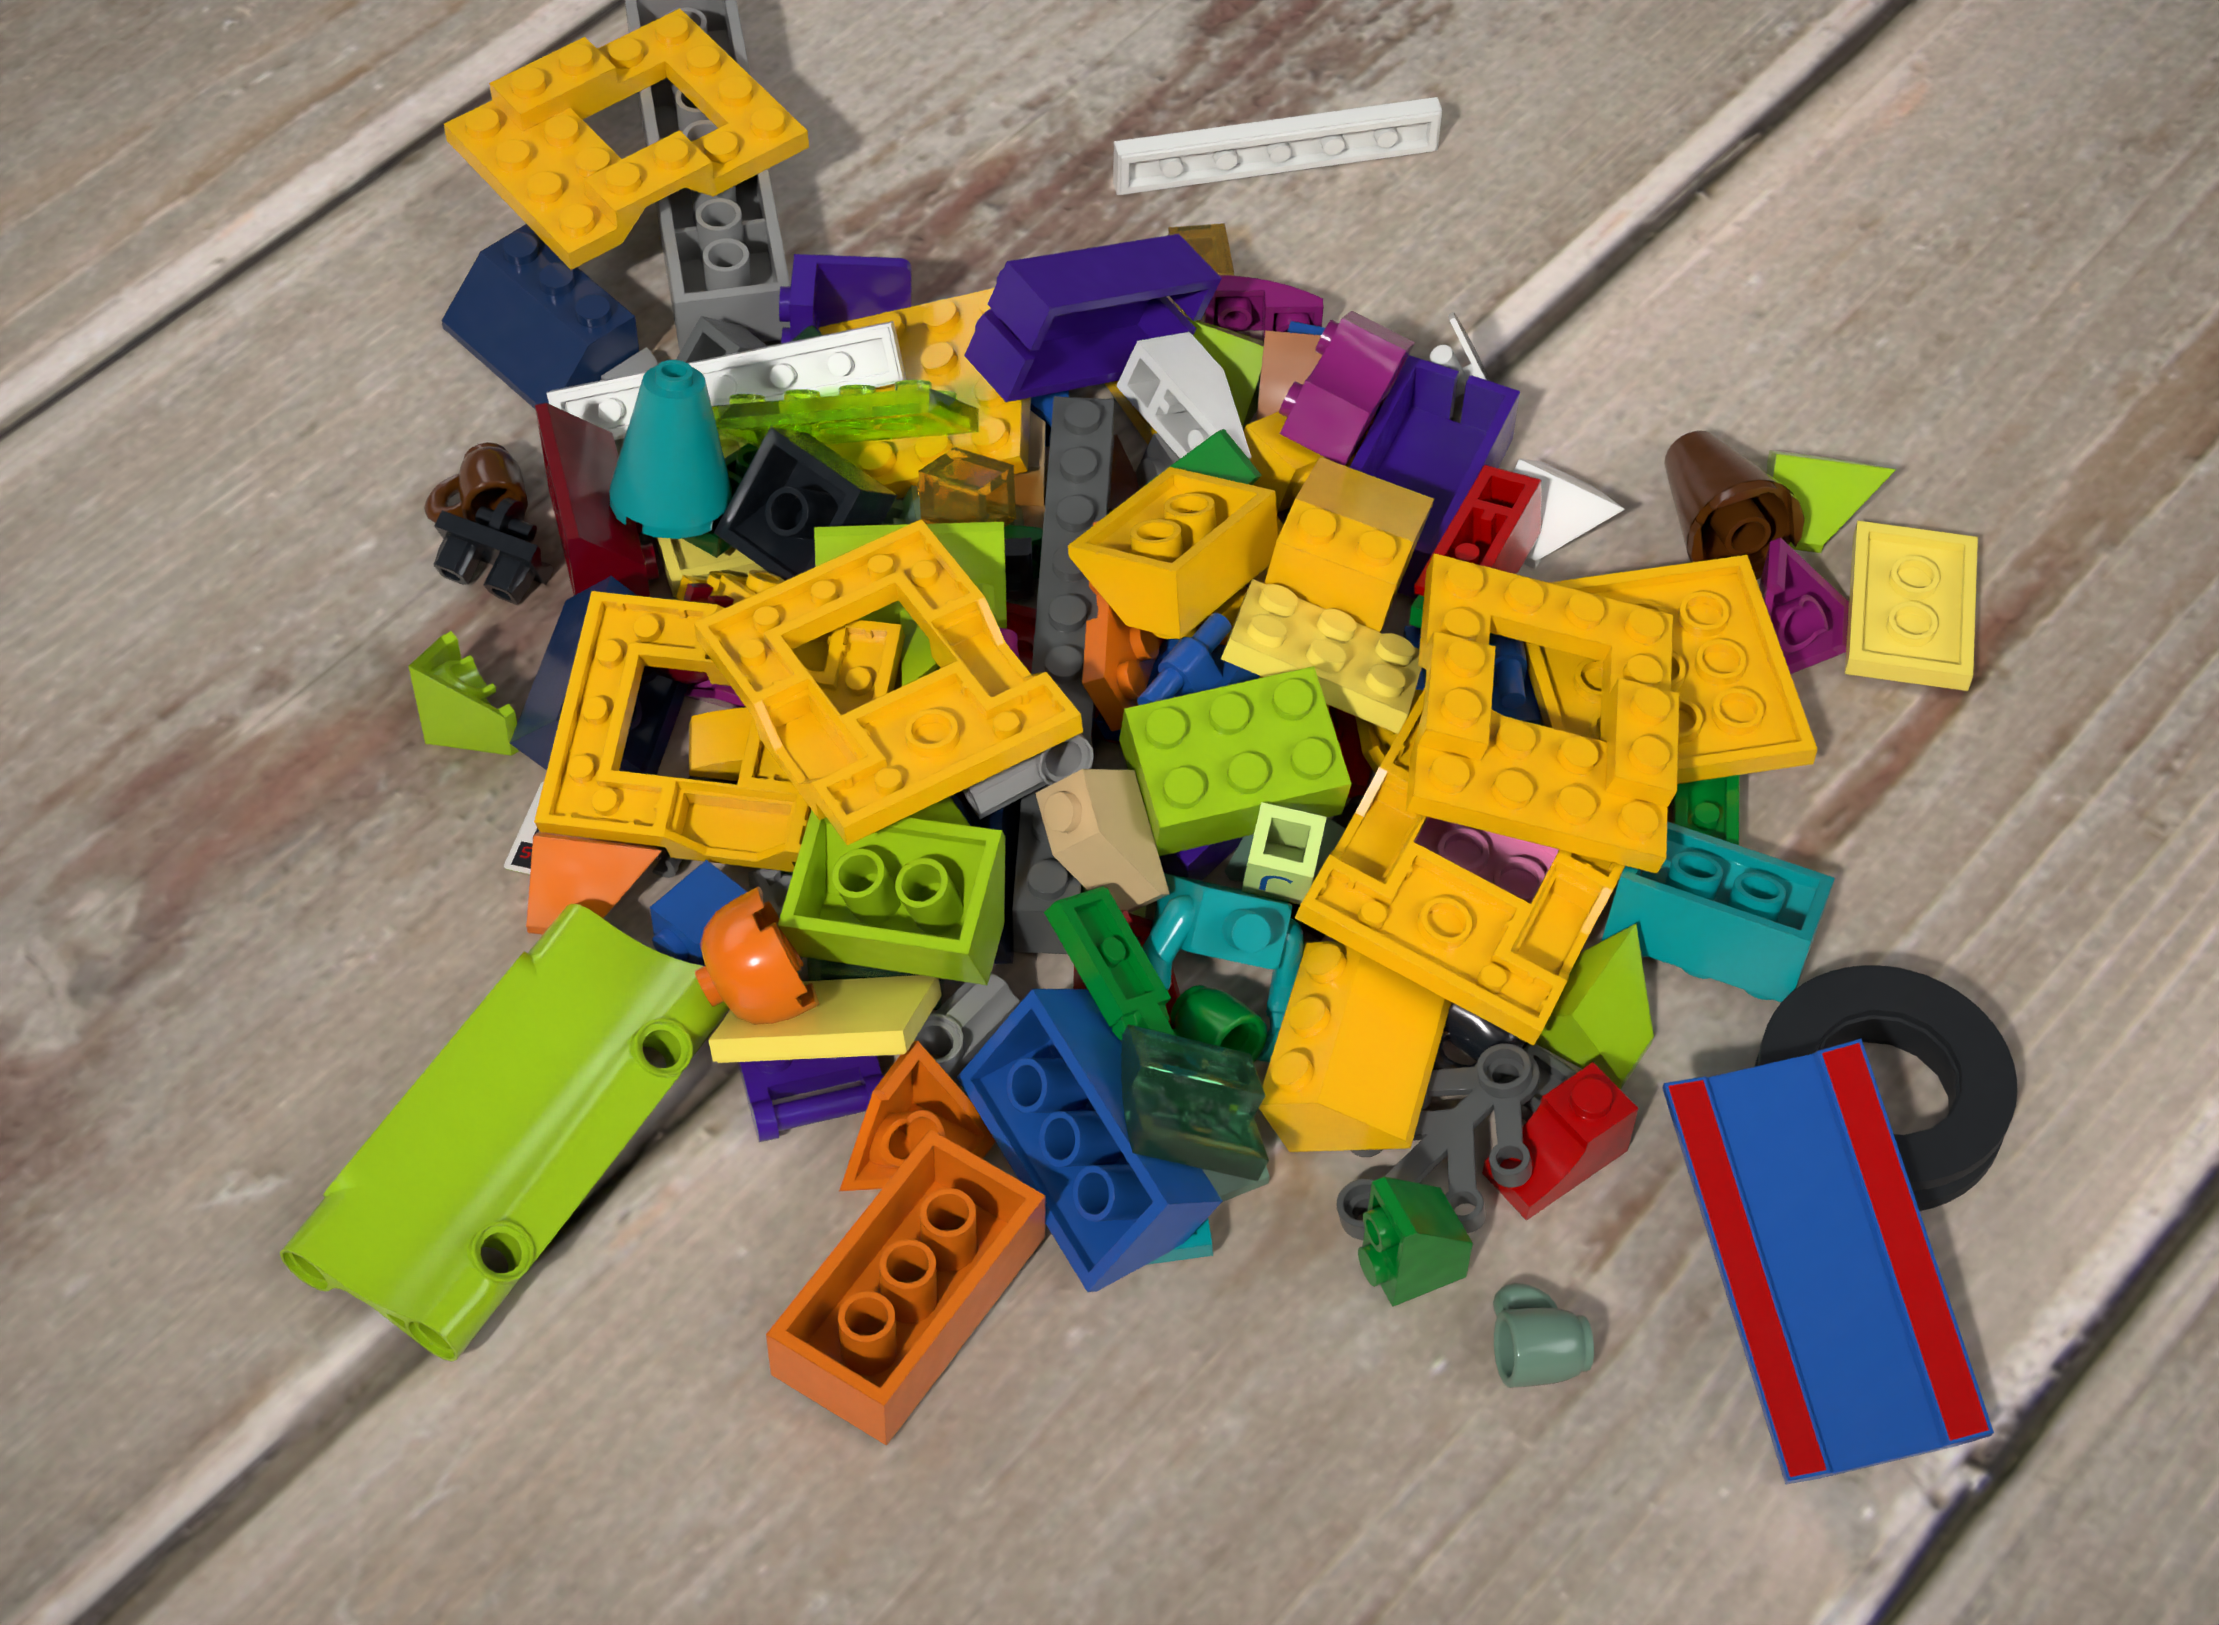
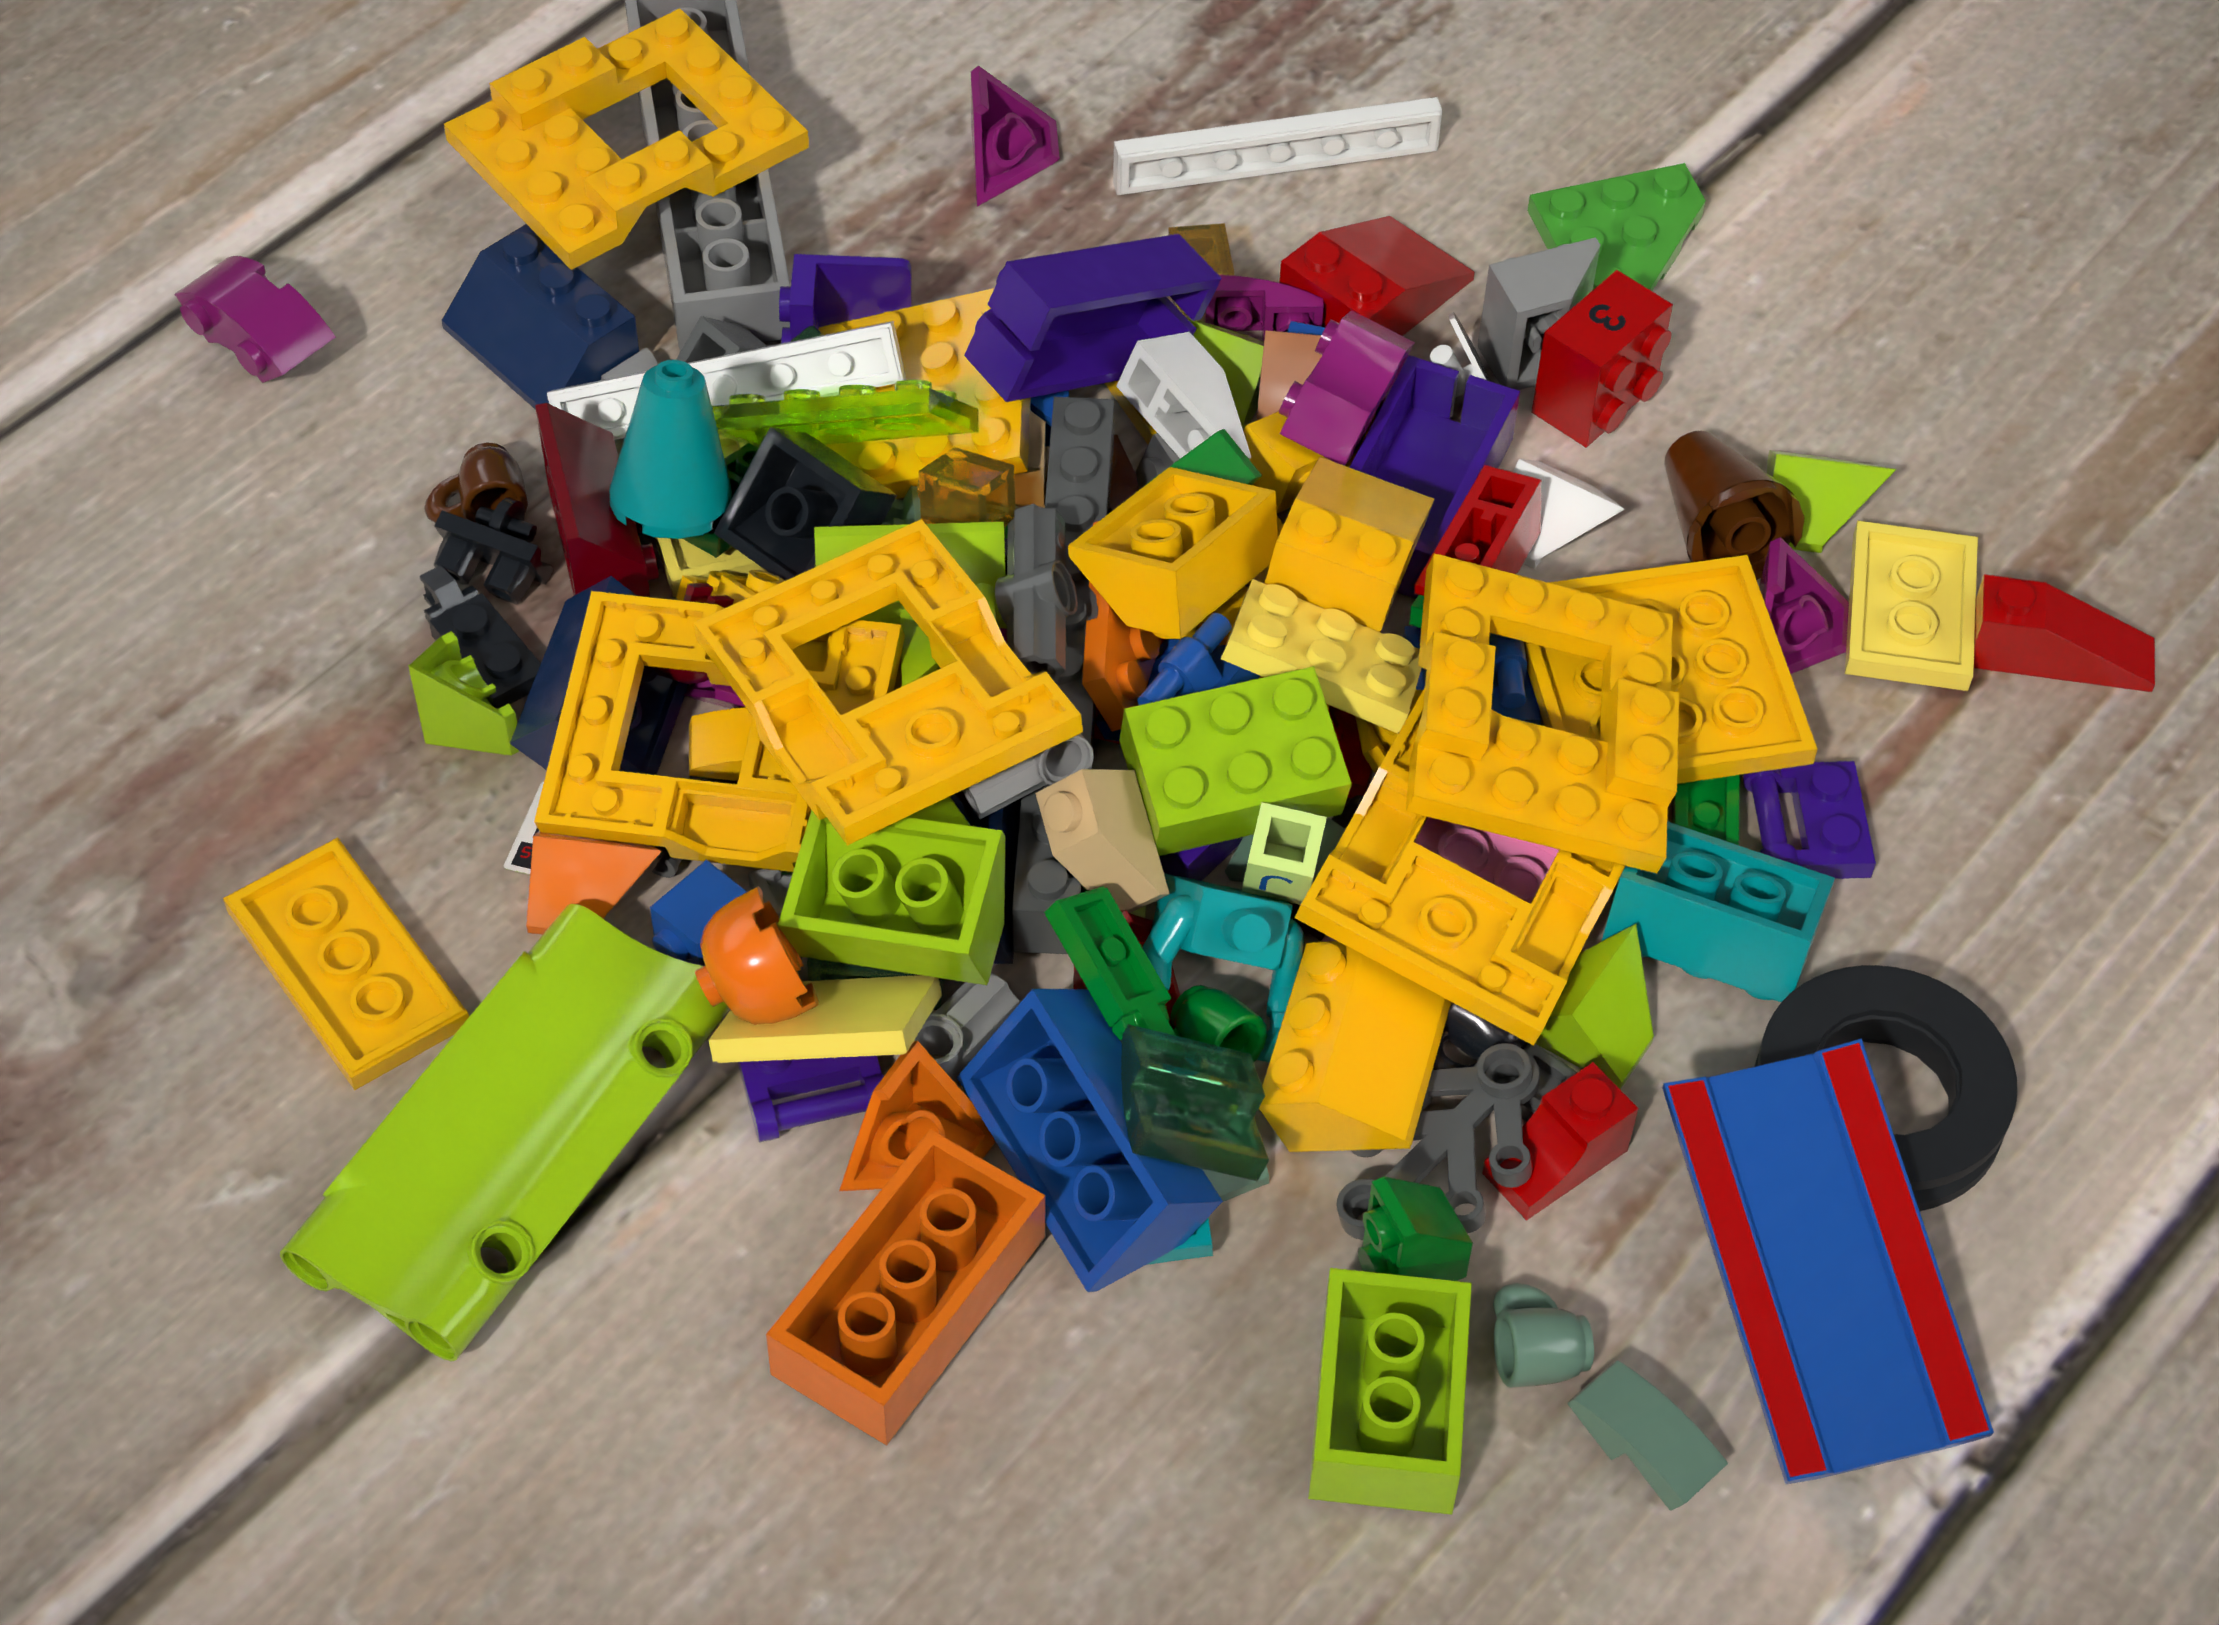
(253, 318): none -> magenta brick
(346, 963): none -> yellow tile
(482, 634): none -> black hinge
(1008, 136): none -> magenta slope
(1037, 590): none -> dark grey piece
(1376, 272): none -> red slope
(1391, 1391): none -> lime brick
(1525, 300): none -> light grey slope
(1602, 359): none -> red brick
(1633, 216): none -> bright green plate
(1660, 1440): none -> sand green slope
(1827, 816): none -> dark purple plate
(2052, 635): none -> red slope

